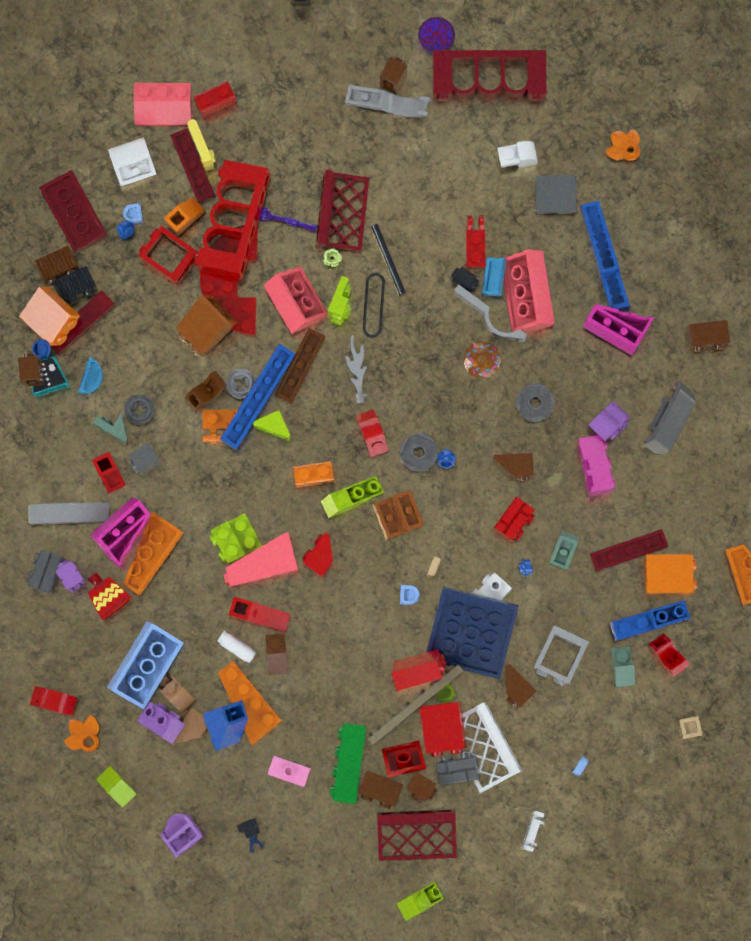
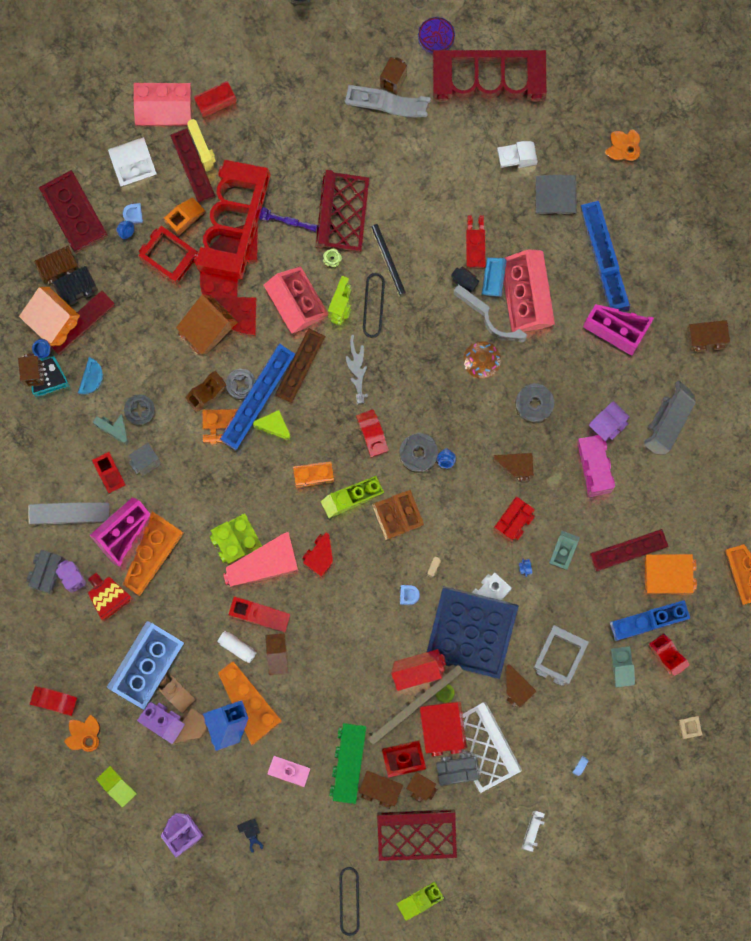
(341, 901): none -> black piece

